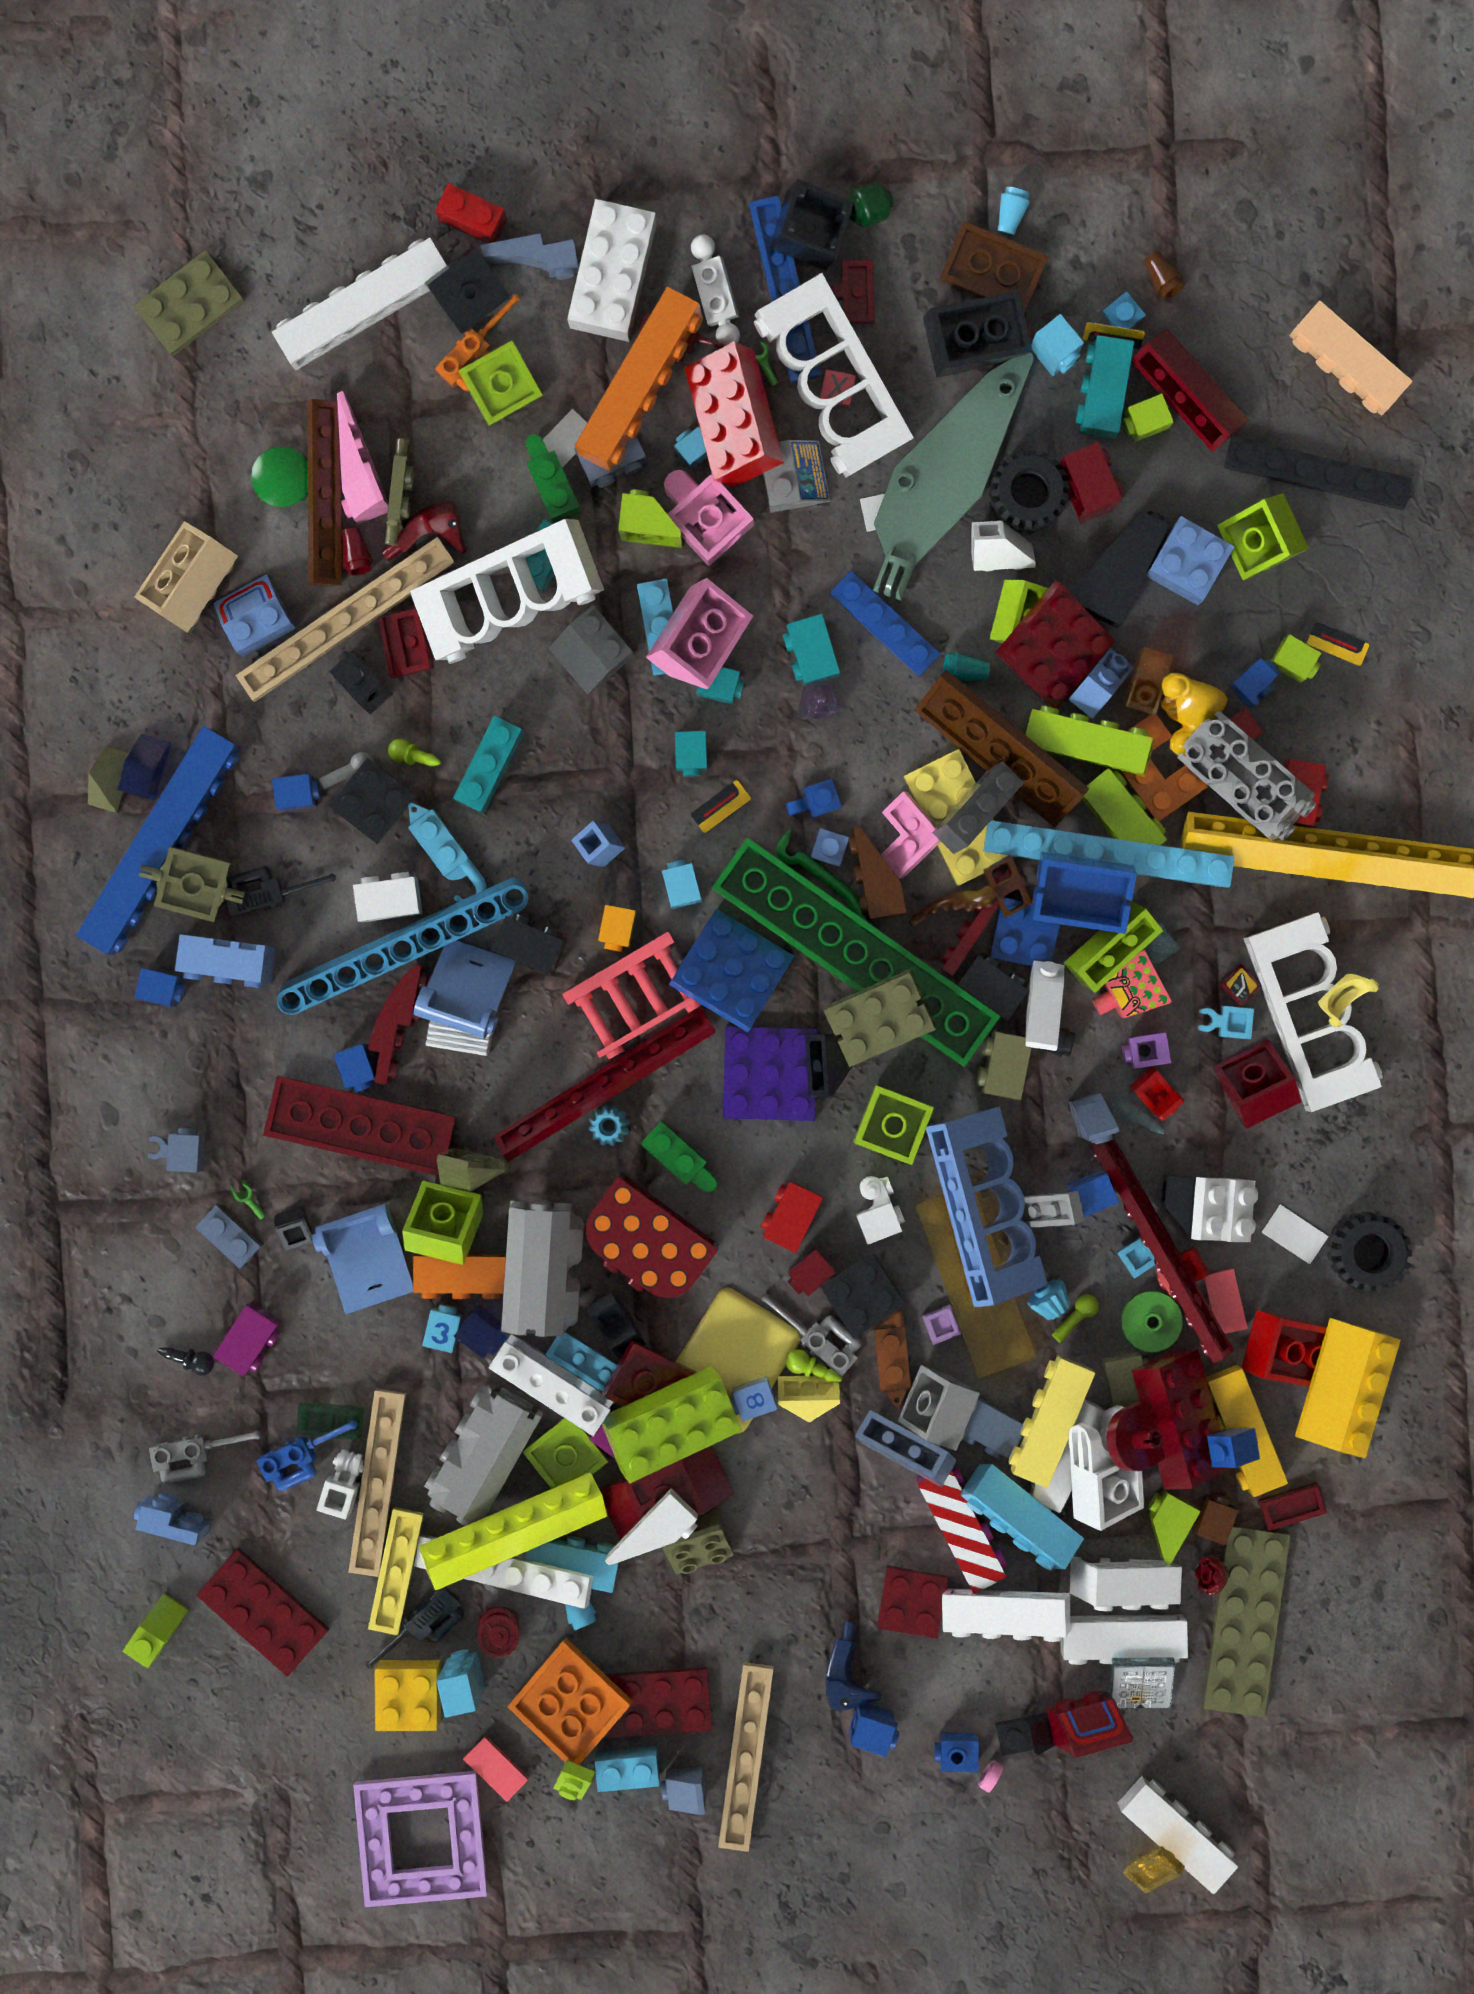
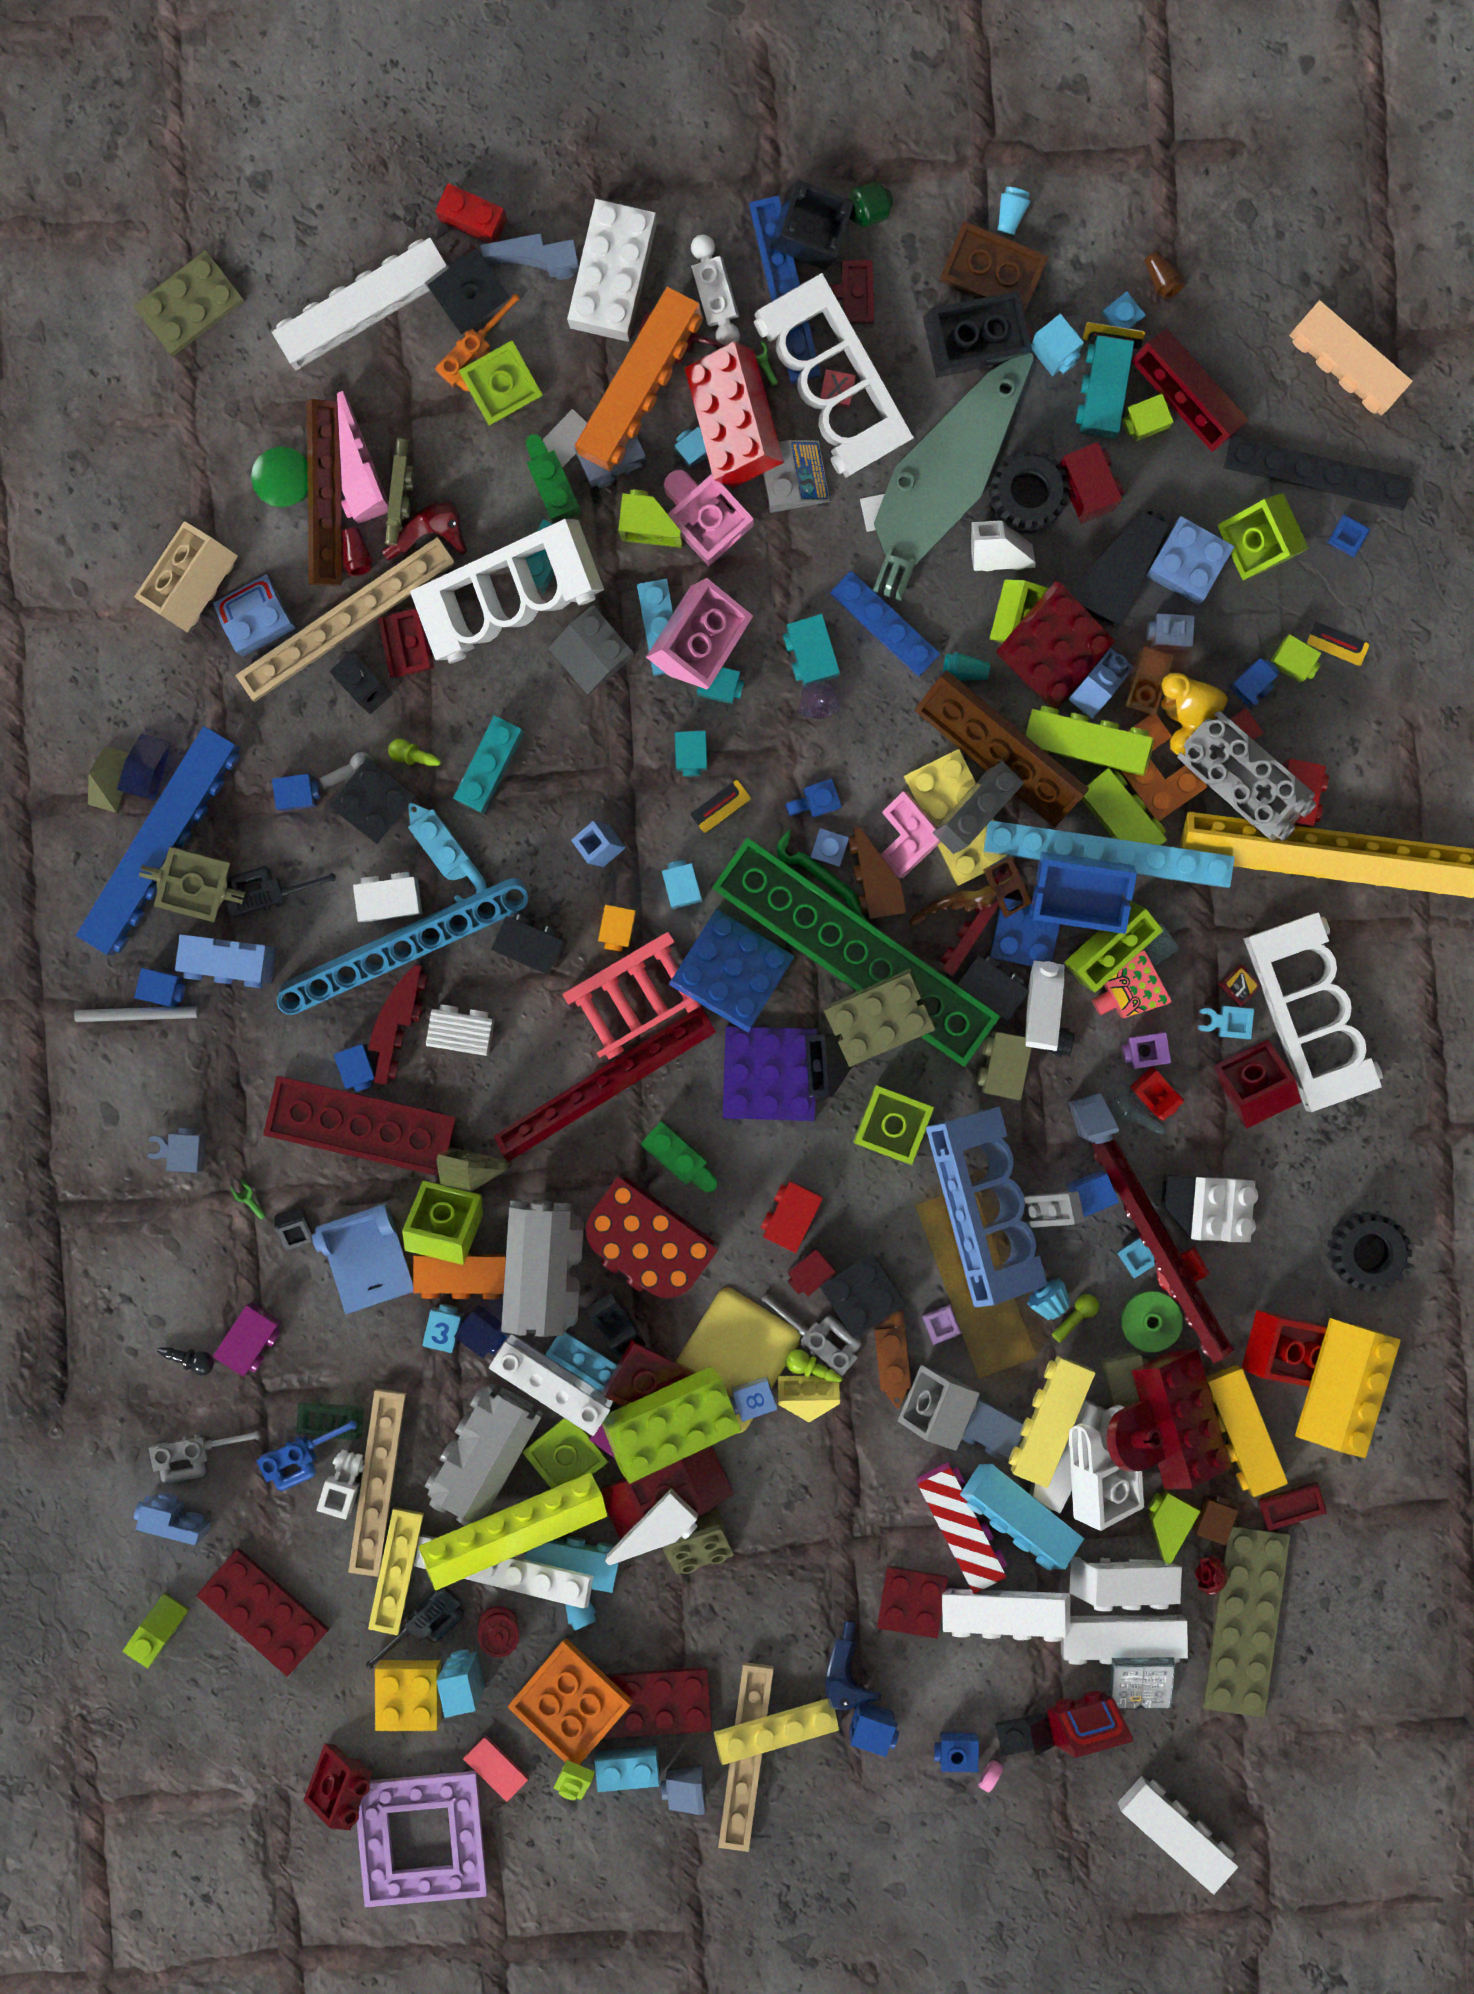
(136, 1014): none -> light grey bar
(228, 1236): sand blue plate -> none
(337, 1788): none -> dark red plate
(465, 989): medium blue door -> none
(609, 1137): medium azure piece -> none
(775, 1731): none -> light yellow plate
(881, 1218): white brick -> none
(905, 1448): sand blue brick -> none
(1153, 1869): clear yellow plate -> none
(1171, 632): none -> sand blue brick
(1225, 1300): coral tile -> none
(1233, 1447): blue brick -> none
(1295, 1234): white sticker -> none
(1348, 535): none -> blue tile
(1357, 987): light yellow helmet -> none

